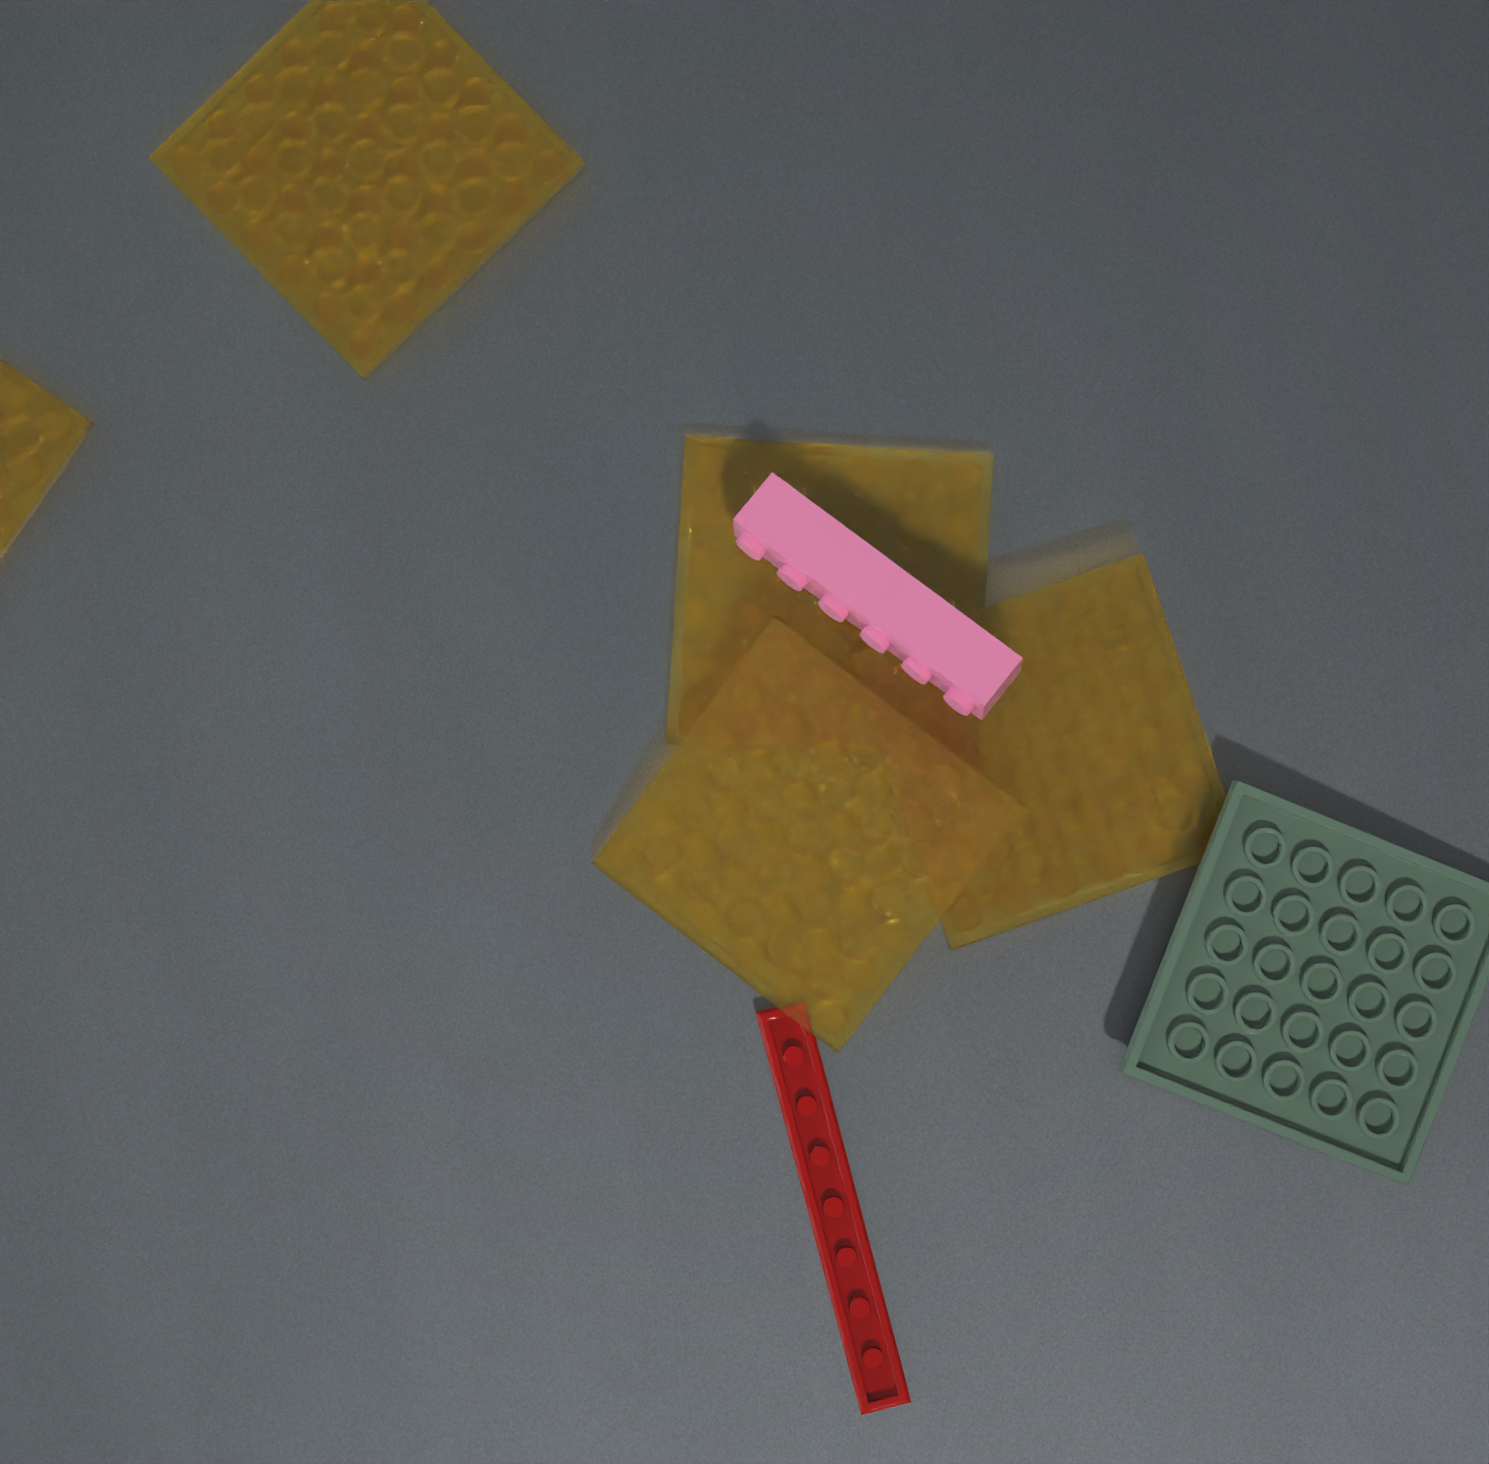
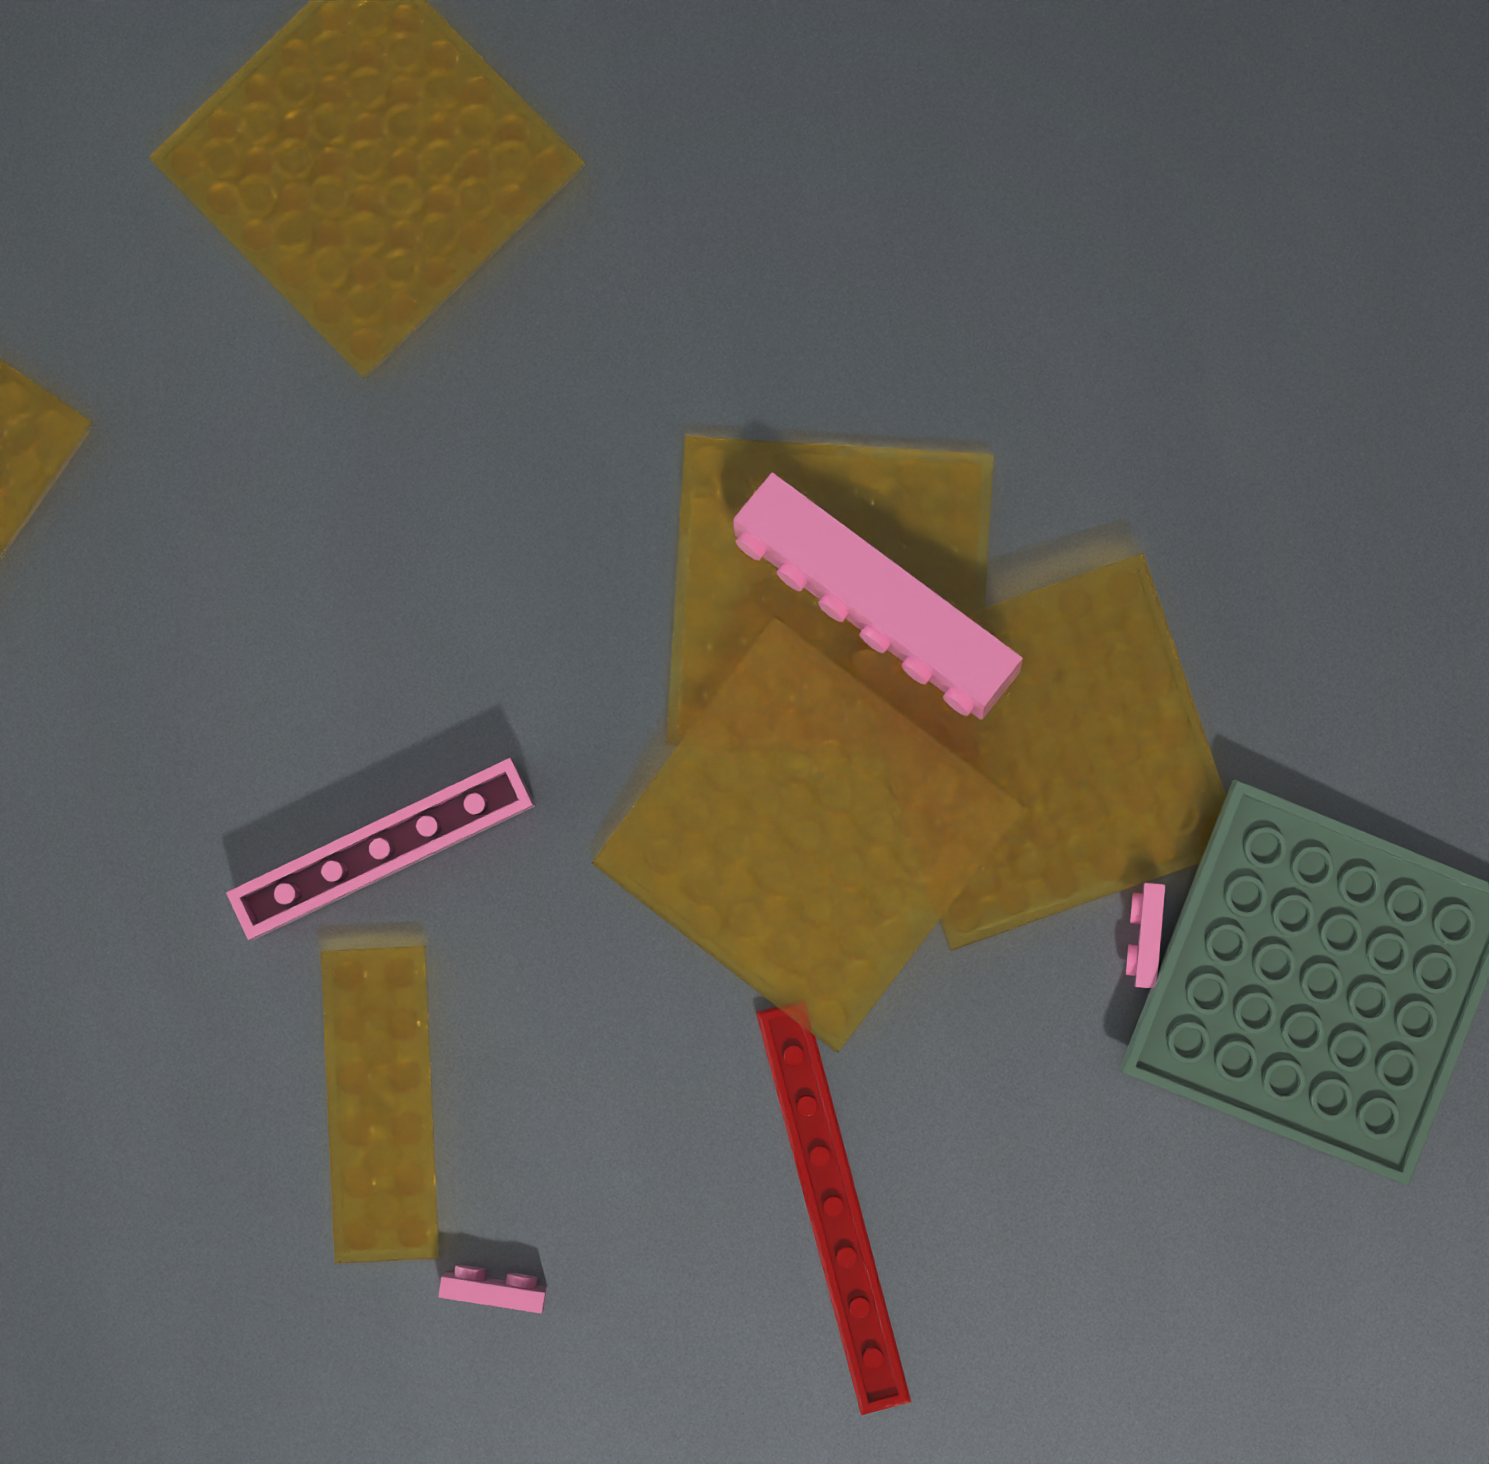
(380, 849): none -> bright pink brick
(380, 1104): none -> clear yellow plate
(472, 1286): none -> bright pink plate
(1144, 957): none -> bright pink plate

